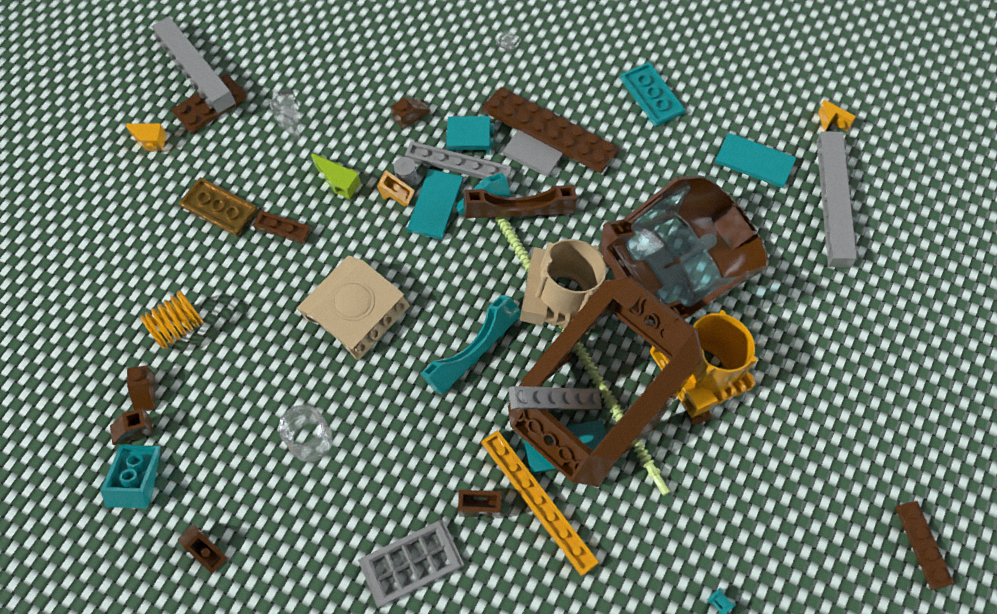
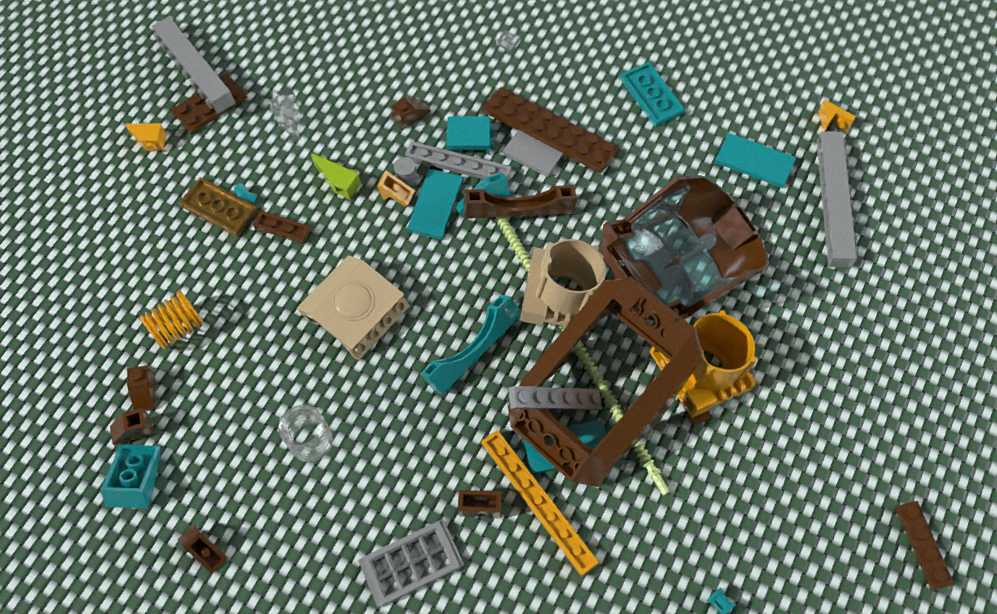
(242, 192): none -> teal arm

